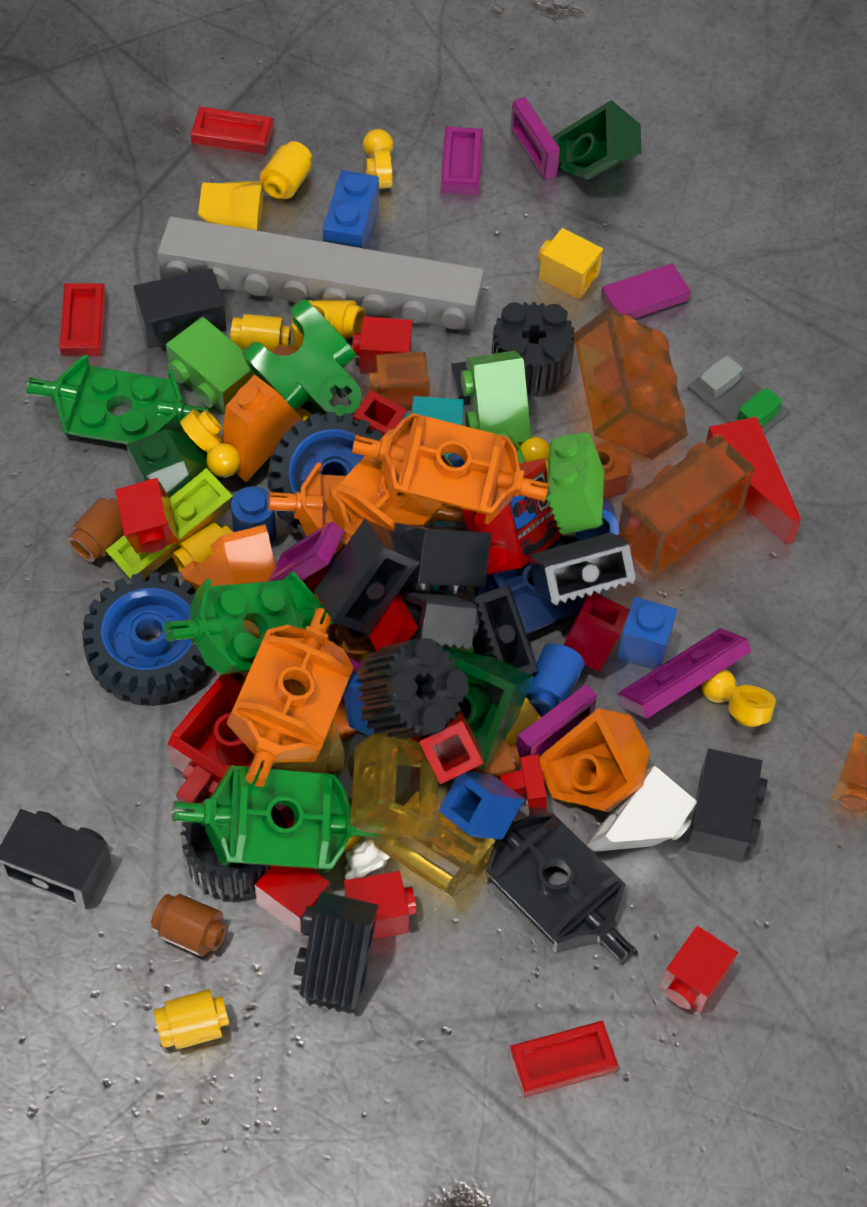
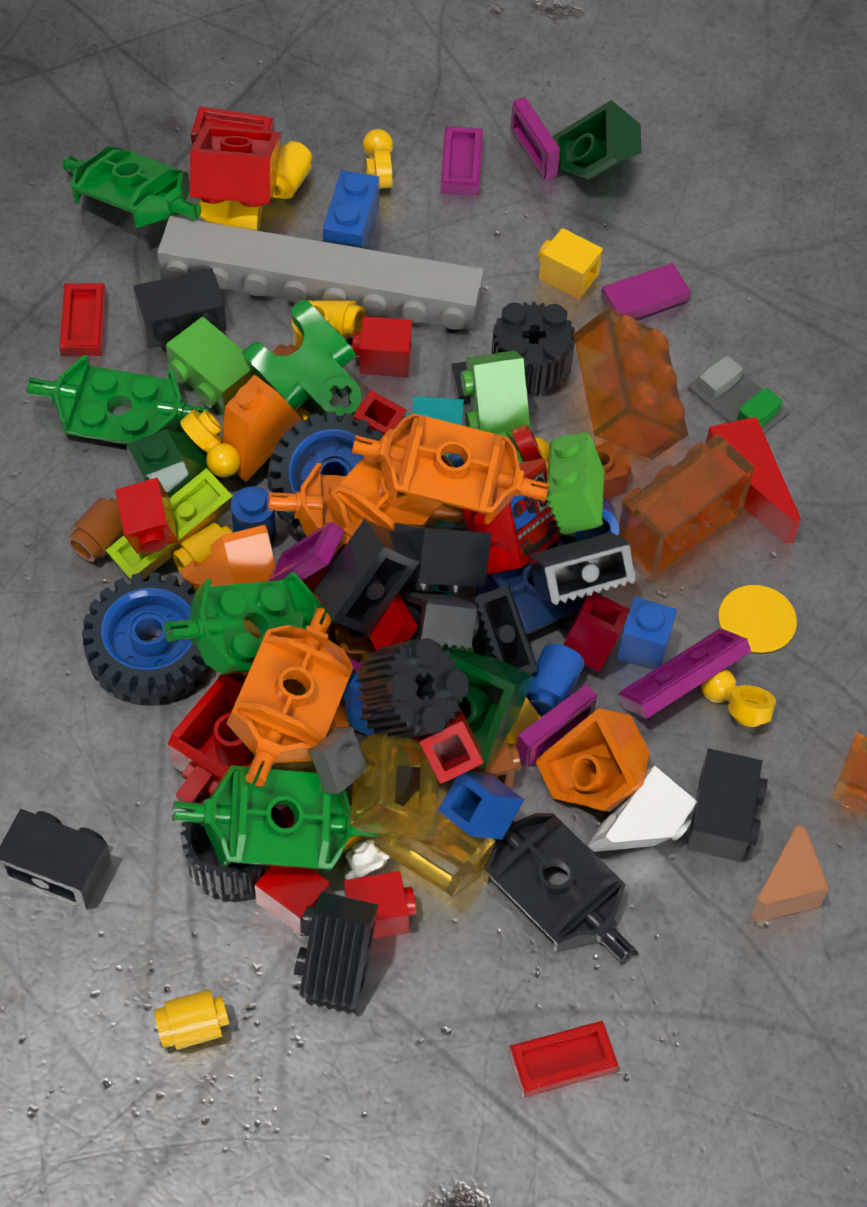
(133, 184): none -> green plate
(189, 924): dark orange brick -> none
(234, 165): none -> red slope
(259, 328): yellow brick -> none
(338, 760): none -> dark grey plate
(401, 377): clear orange brick -> none
(526, 443): none -> red tile
(528, 784): red tile -> none
(697, 970): red brick -> none
(760, 616): none -> yellow sticker
(794, 882): none -> nougat slope

